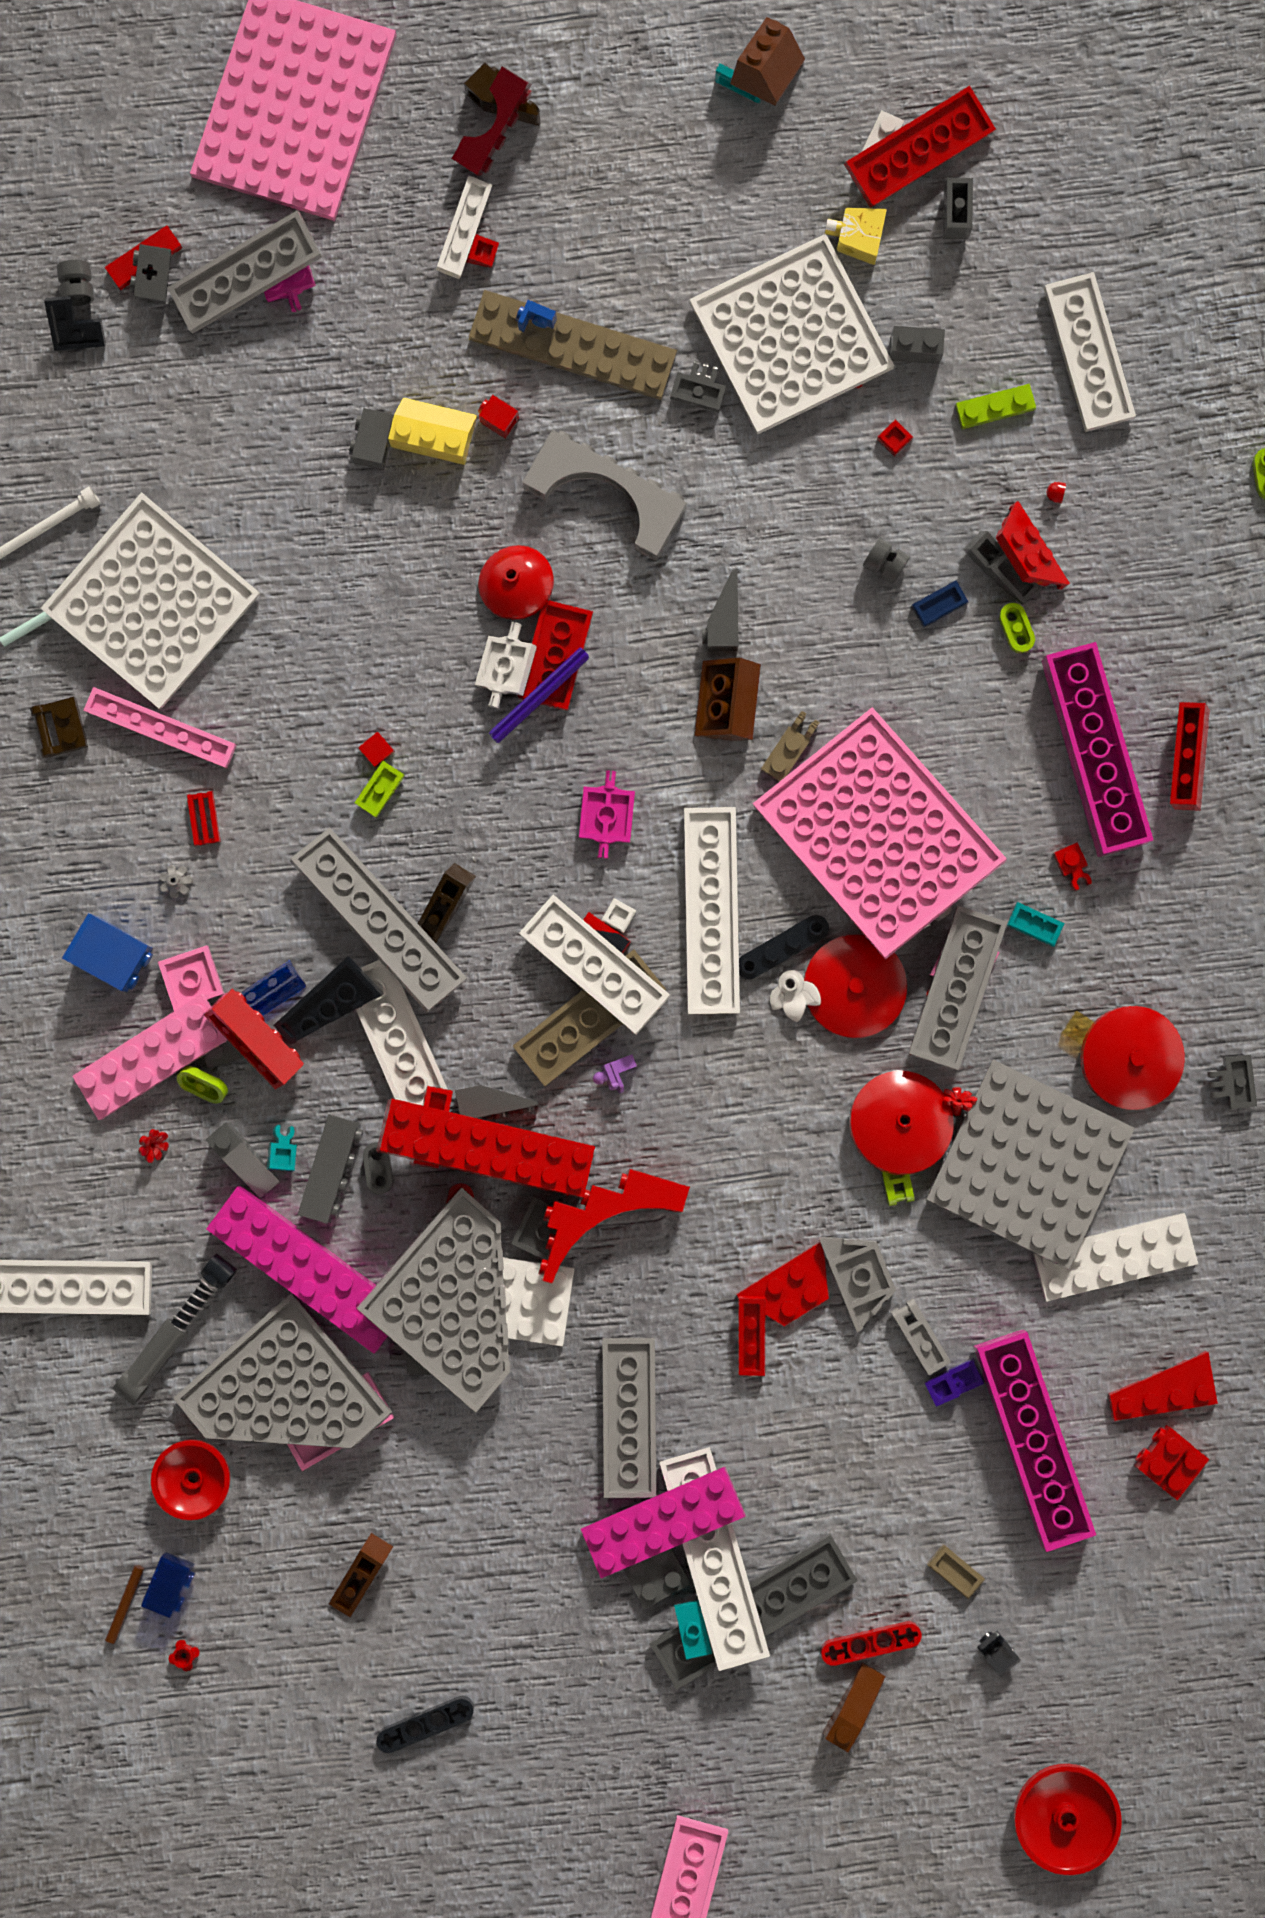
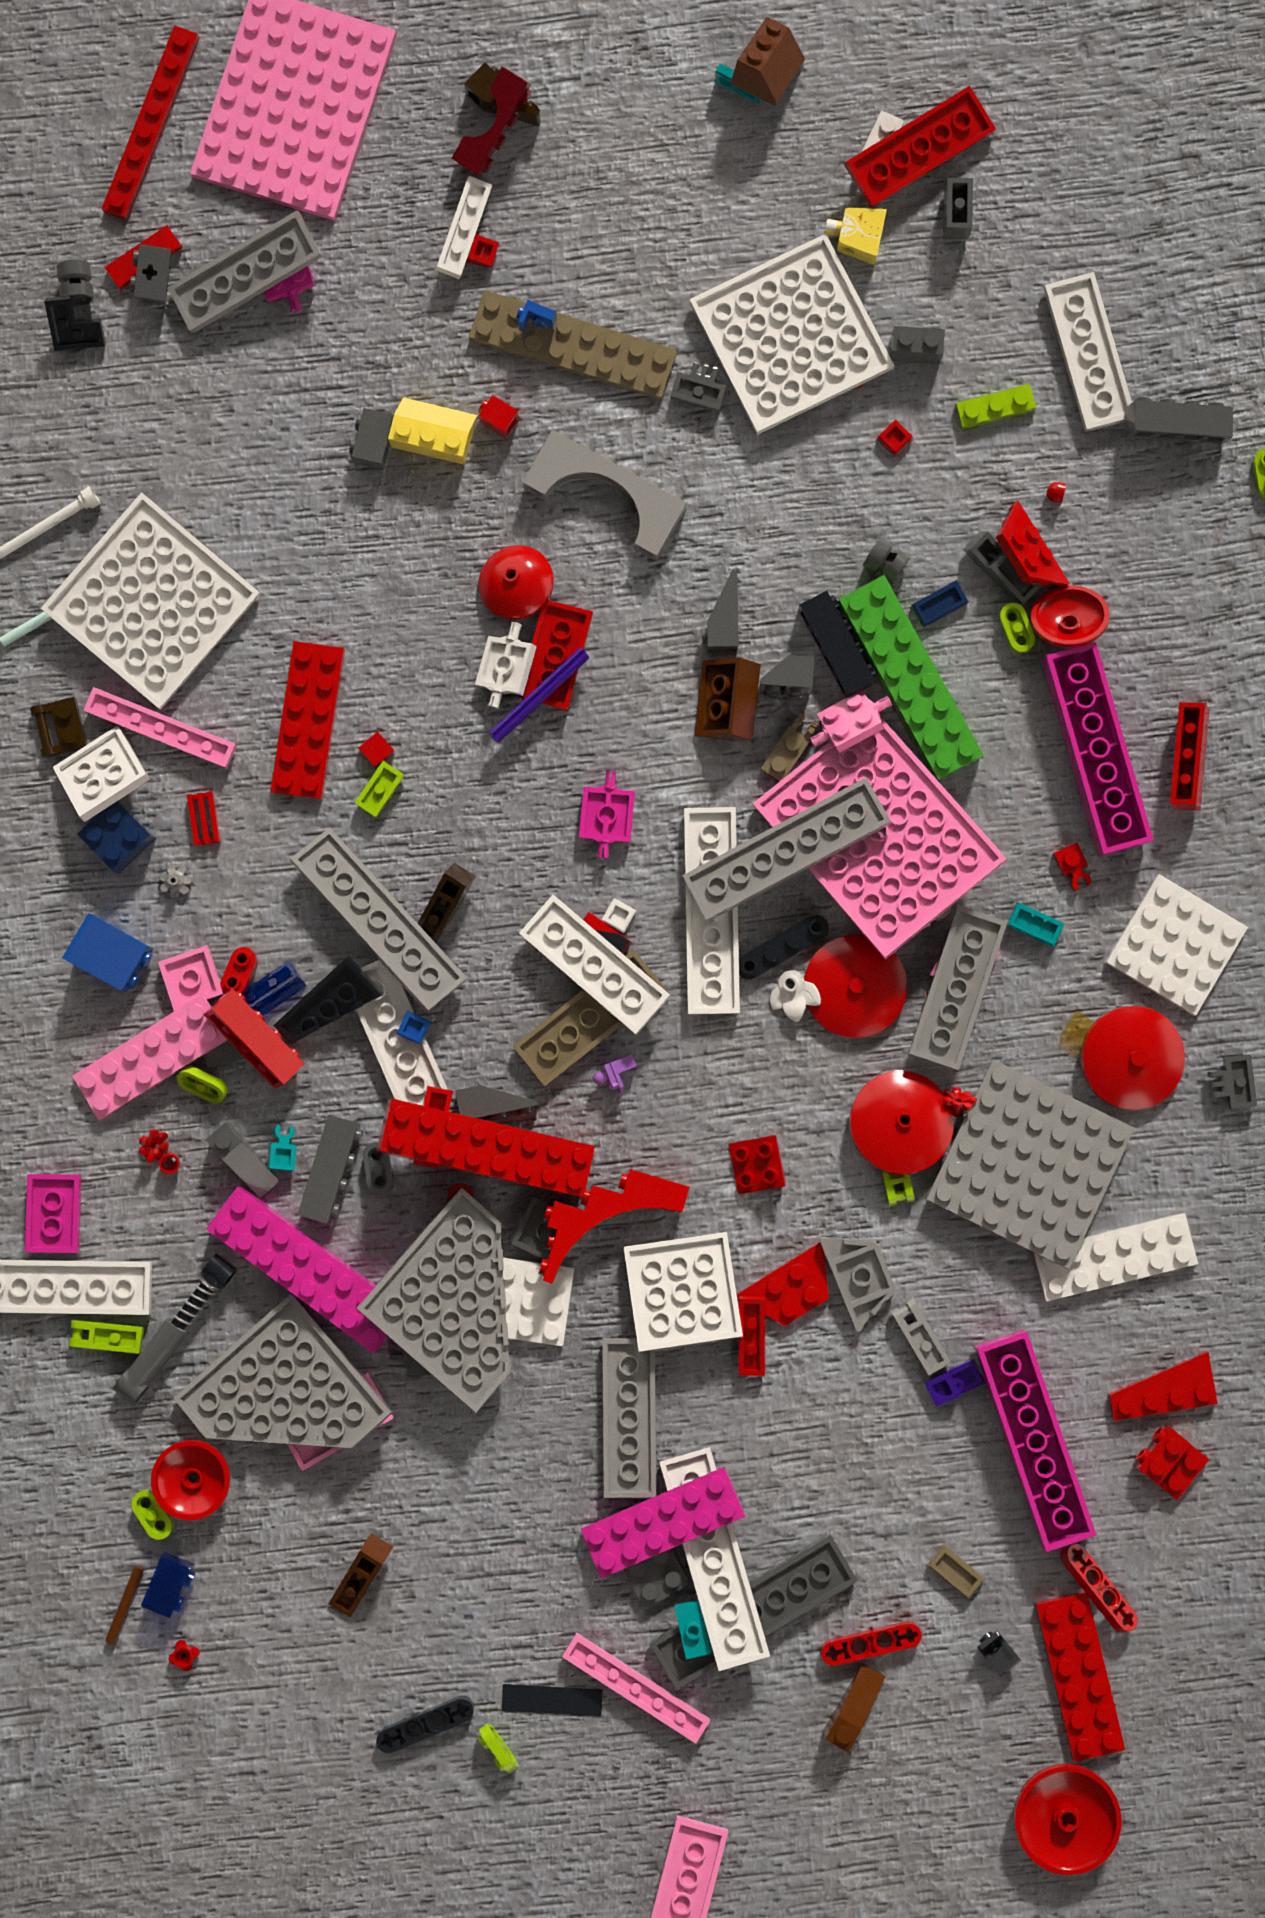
(53, 1213): none -> dark pink plate
(101, 773): none -> white plate
(107, 1336): none -> lime plate
(116, 836): none -> dark blue brick
(150, 123): none -> red plate
(150, 1515): none -> lime plate
(173, 1167): none -> red hinge
(240, 971): none -> red plate
(307, 720): none -> red plate
(413, 1027): none -> blue tile
(503, 1756): none -> lime plate
(552, 1700): none -> black sticker
(636, 1687): none -> bright pink plate
(682, 1292): none -> white plate
(757, 1164): none -> red hinge
(787, 849): none -> light grey plate
(789, 677): none -> dark grey slope
(836, 643): none -> black brick
(850, 721): none -> bright pink plate
(910, 679): none -> bright green brick
(1070, 616): none -> red dish
(1080, 1676): none -> red plate
(1101, 1585): none -> red beam
(1176, 945): none -> white plate
(1179, 421): none -> dark grey brick

